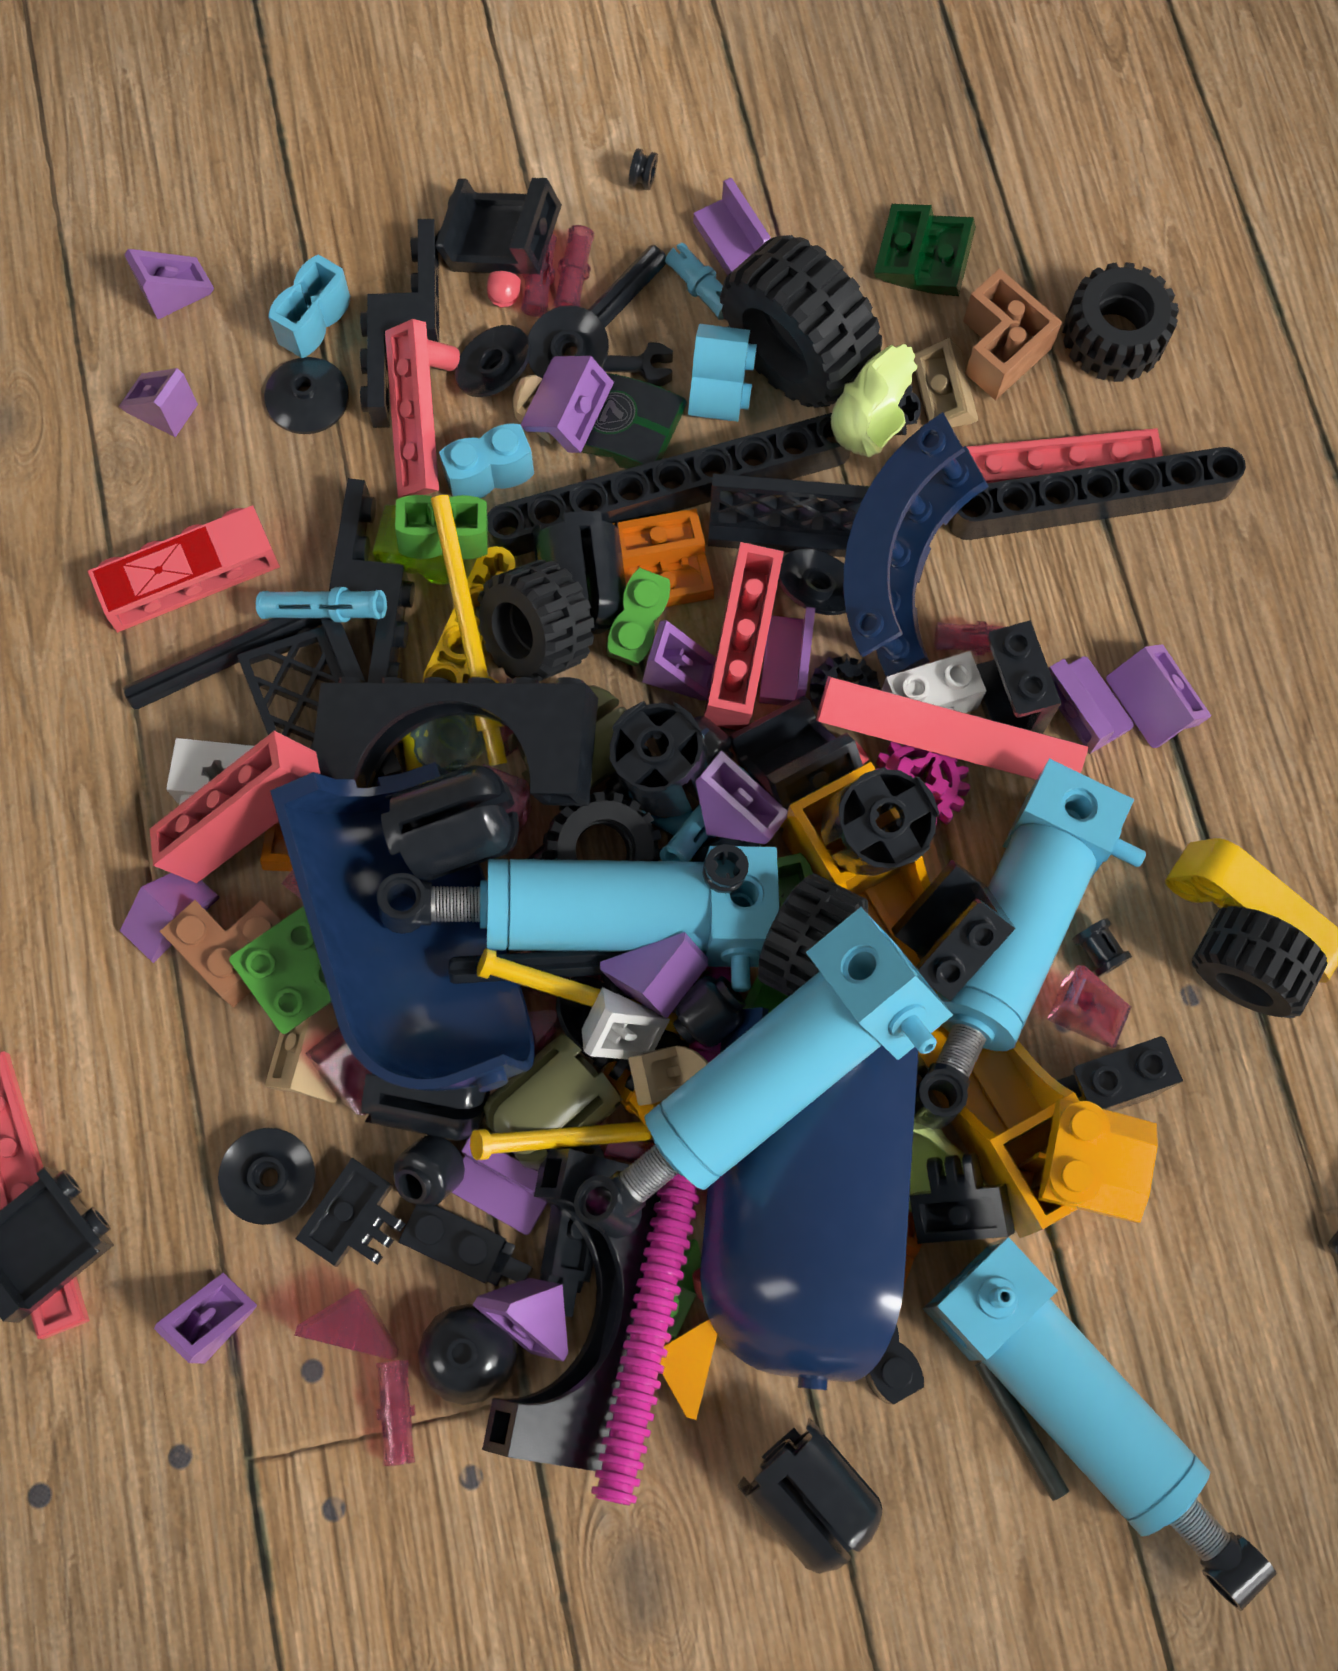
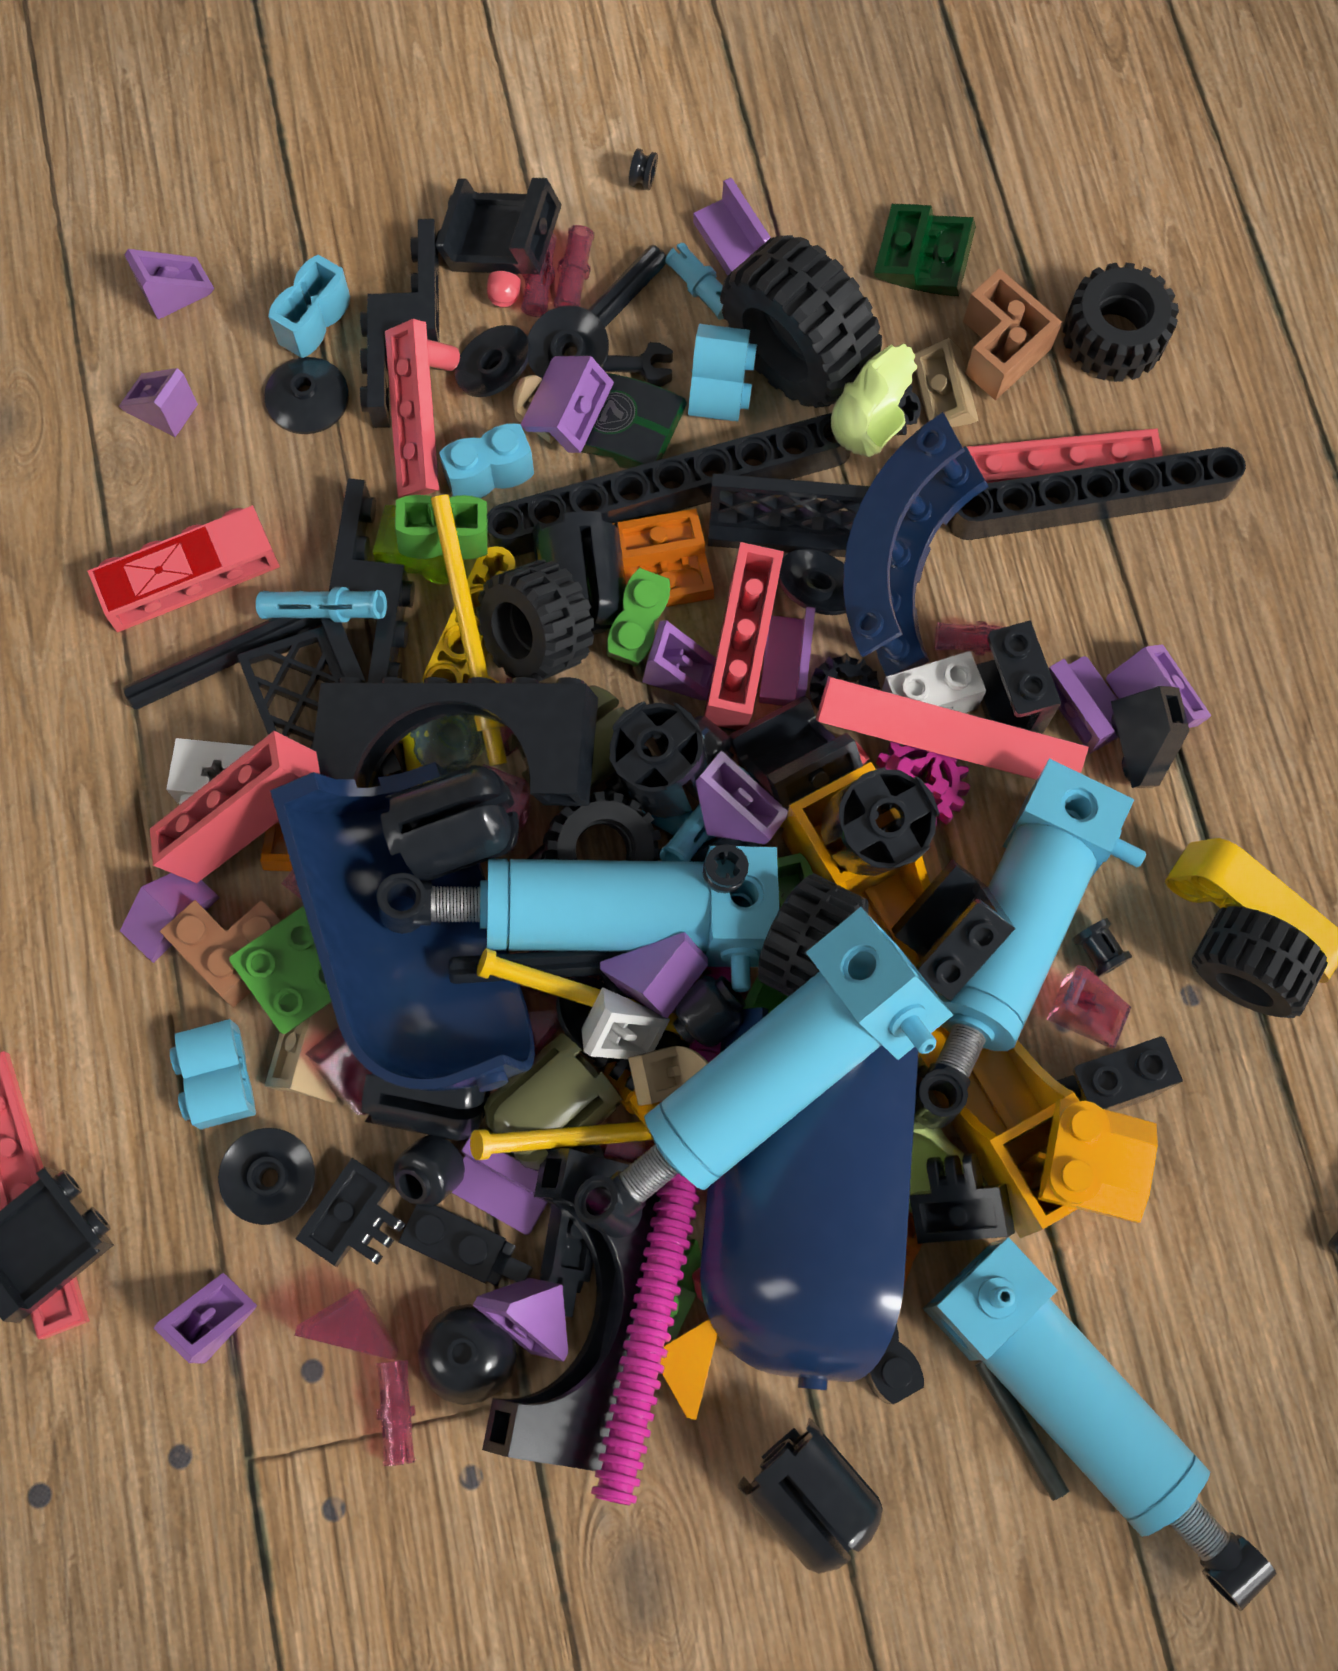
(213, 1075): none -> medium azure brick
(1150, 733): none -> black slope

